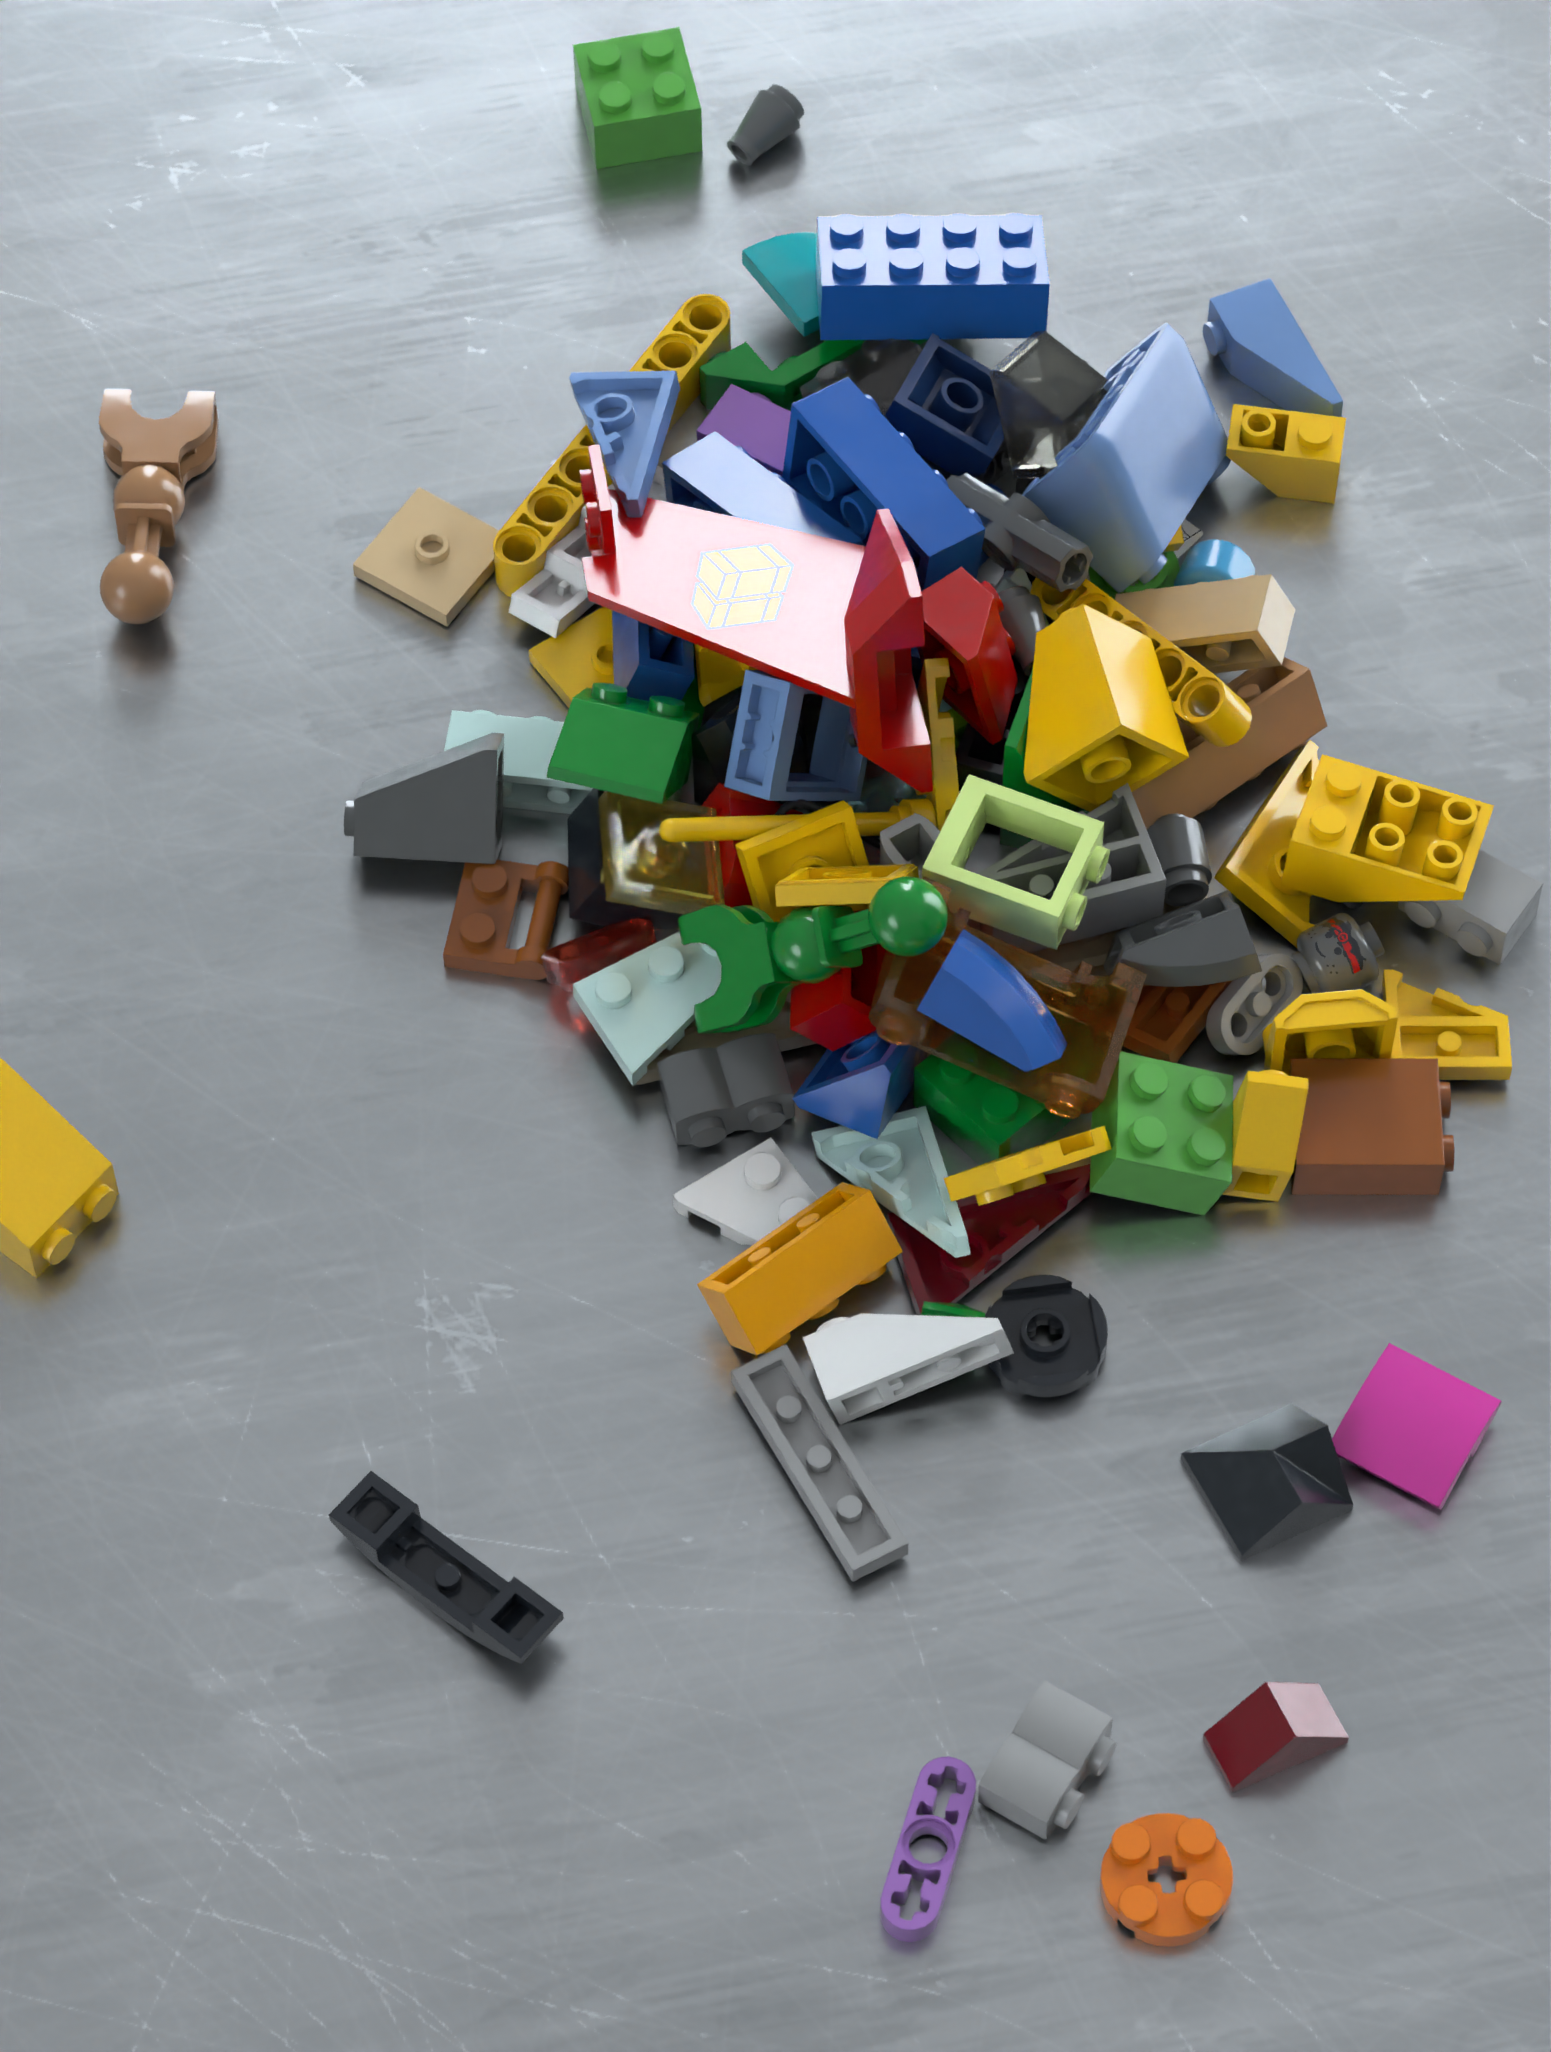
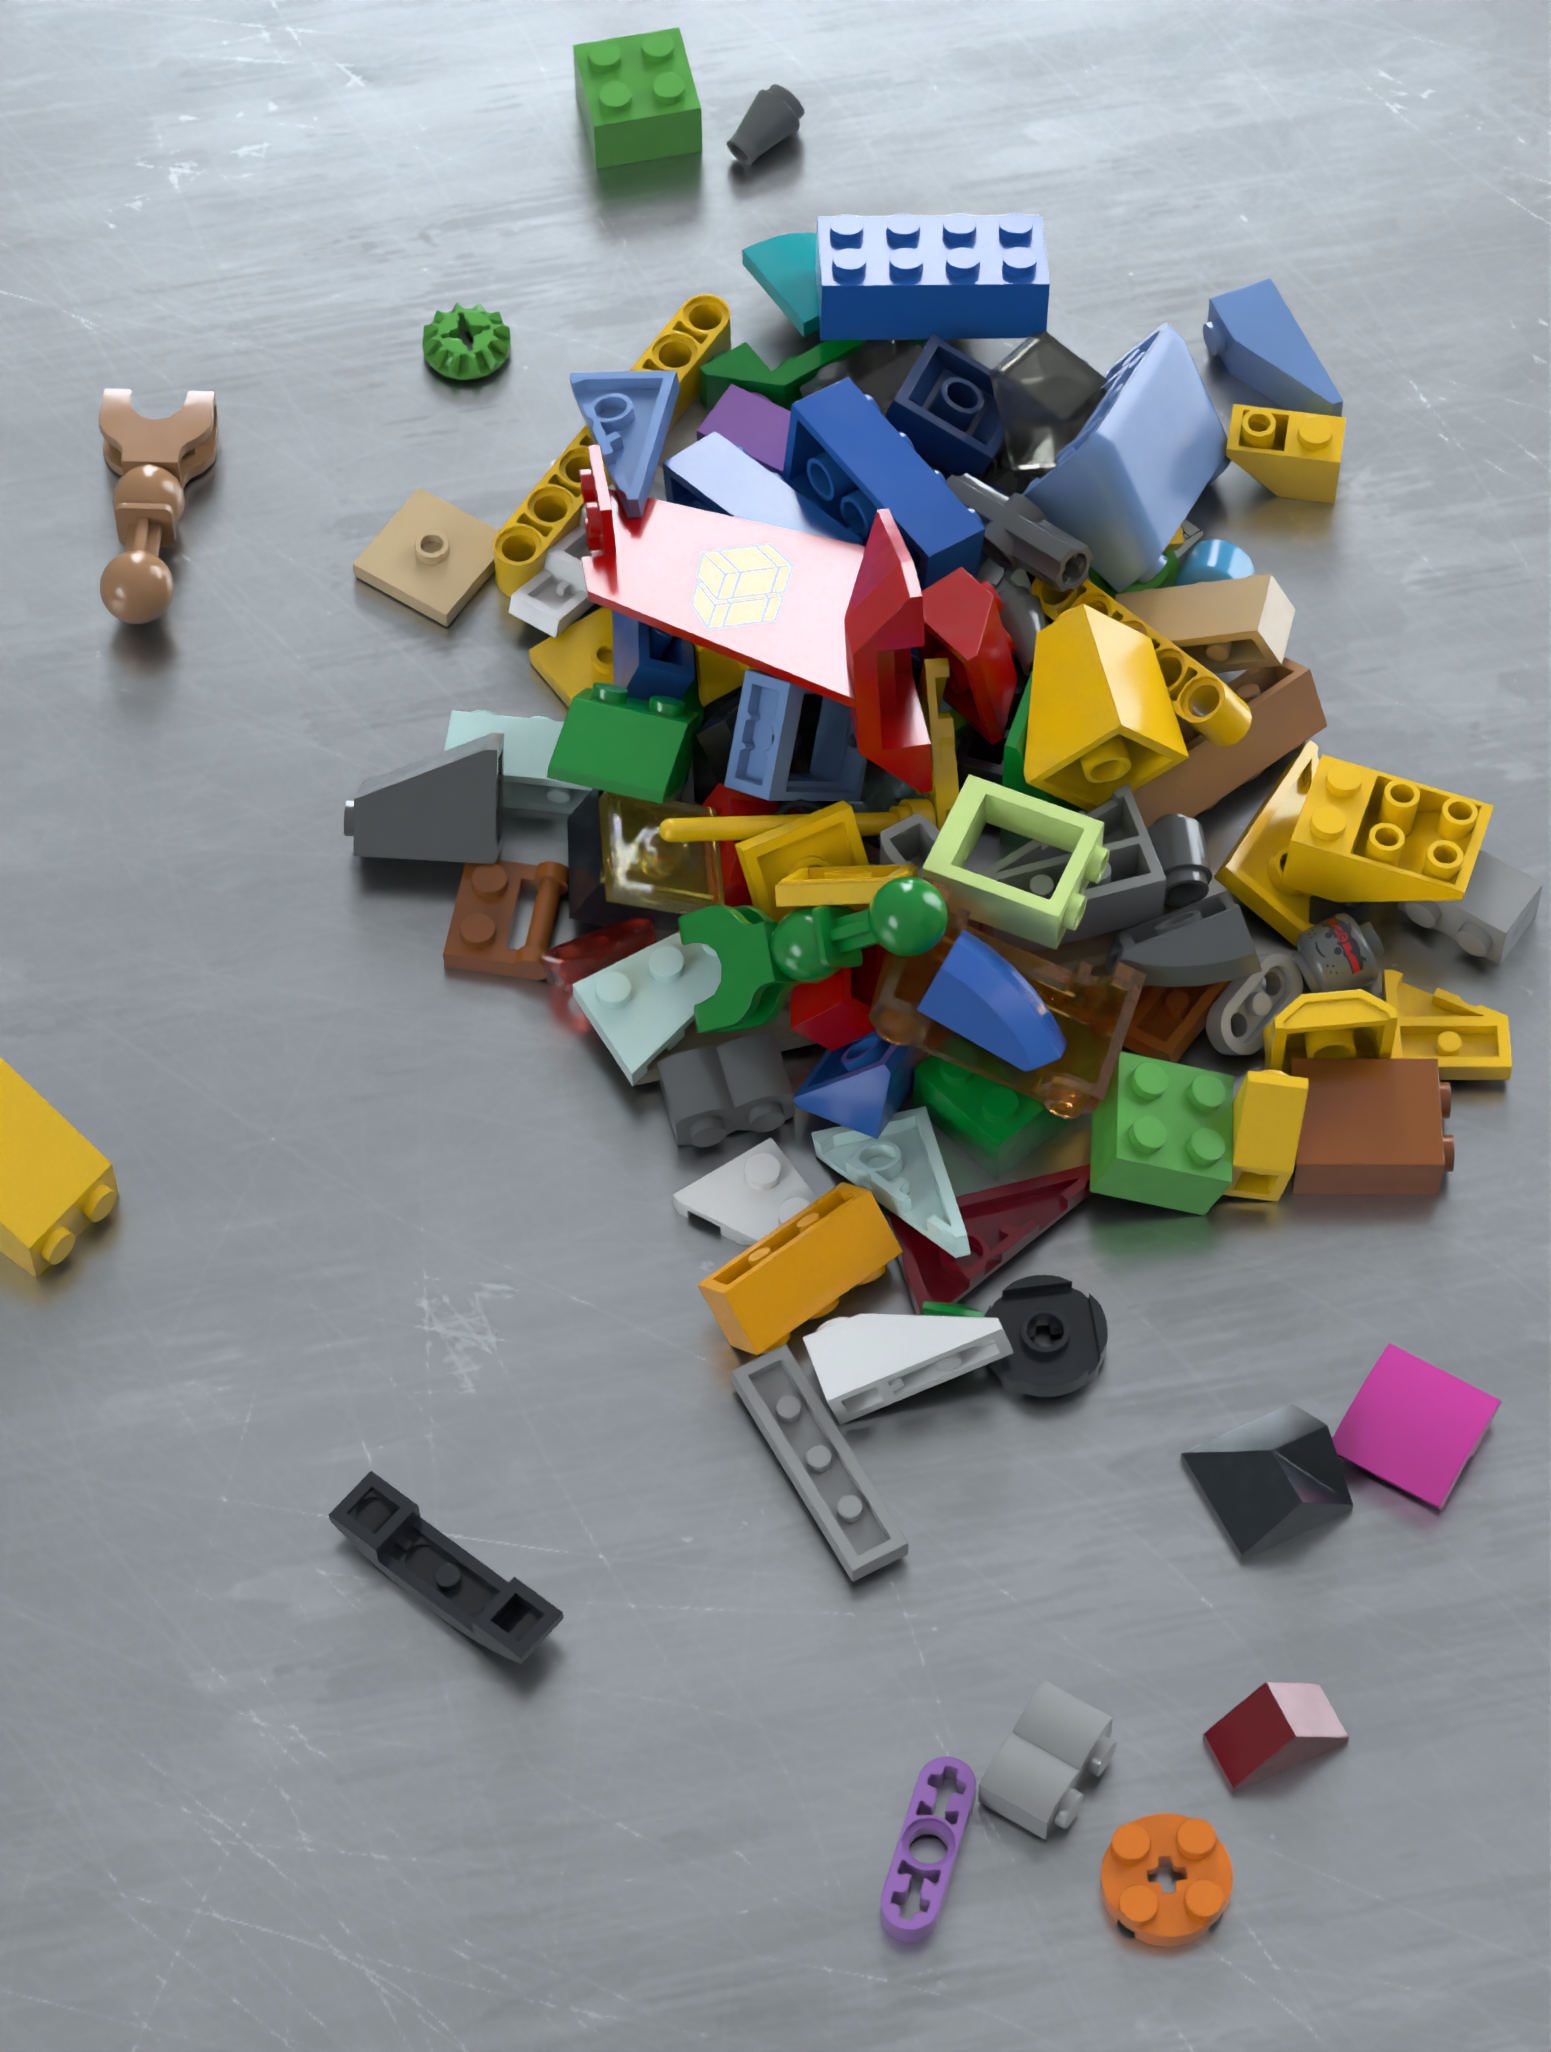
(448, 354): none -> bright green gear
(1024, 1168): yellow wing -> none

